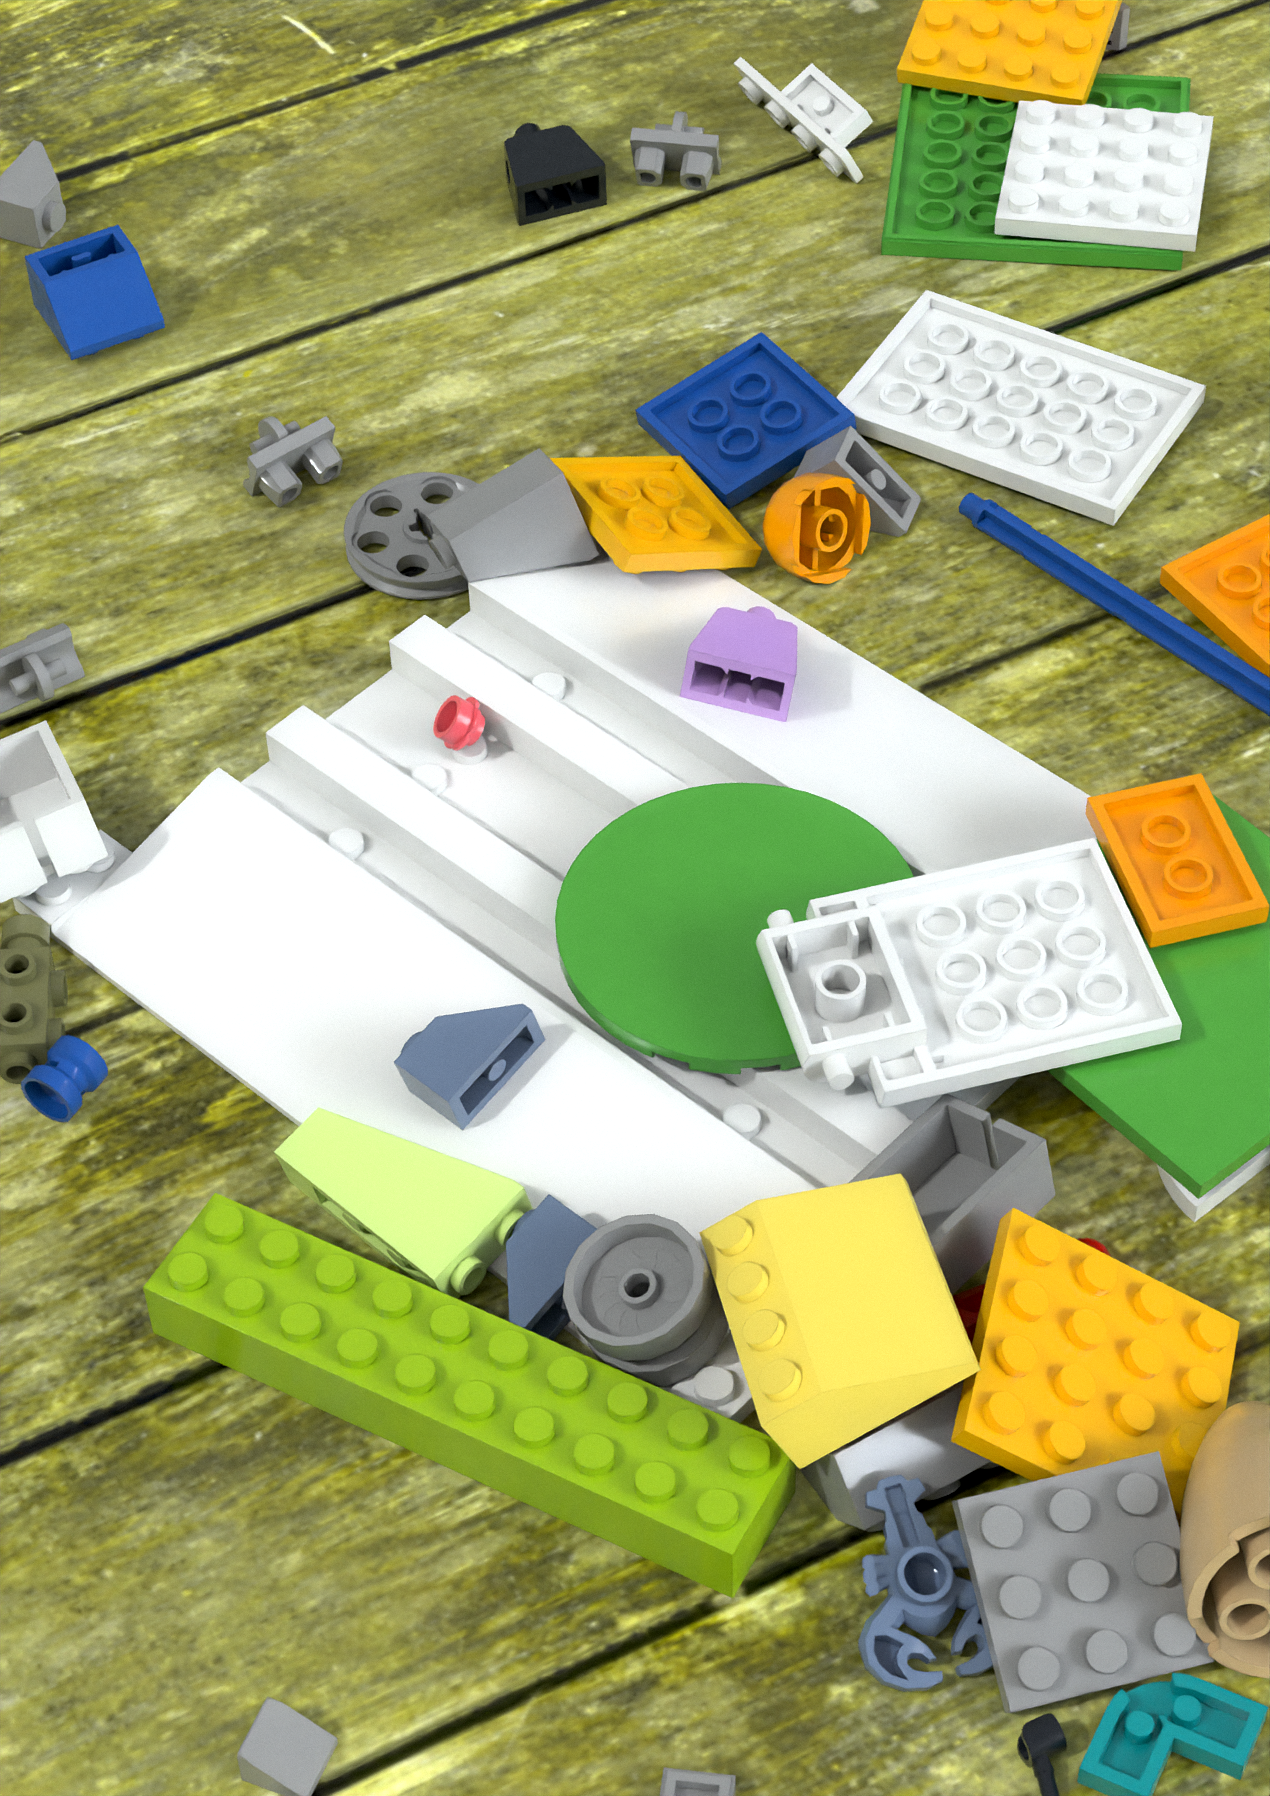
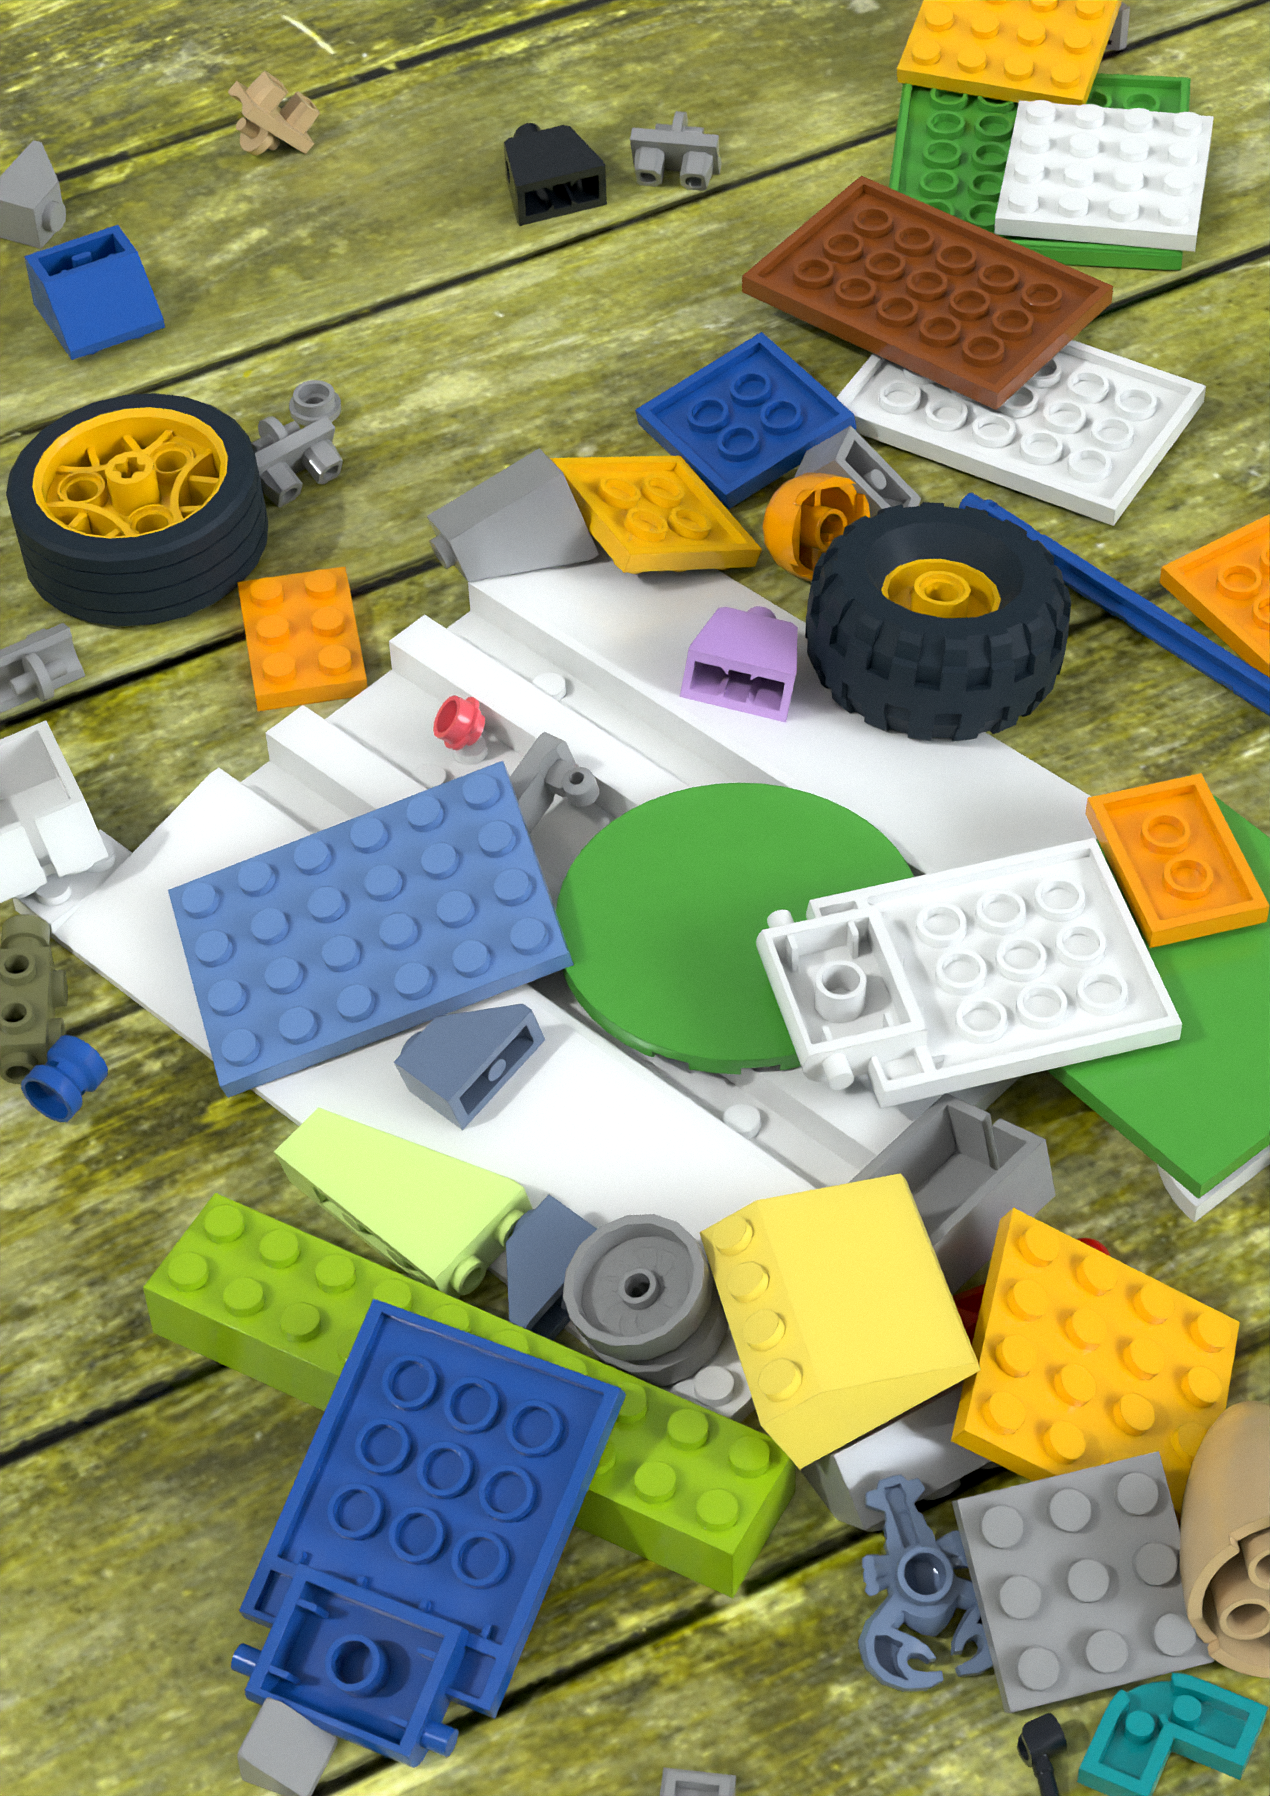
(138, 509): none -> wheel
(268, 121): none -> tan hips
(302, 638): none -> light orange plate
(314, 401): none -> light grey plate
(367, 929): none -> medium blue plate
(402, 536): light grey wedge -> none
(421, 1533): none -> blue plate
(550, 771): none -> light grey piece
(817, 111): white bracket -> none
(928, 291): none -> dark orange plate
(937, 621): none -> black wheel

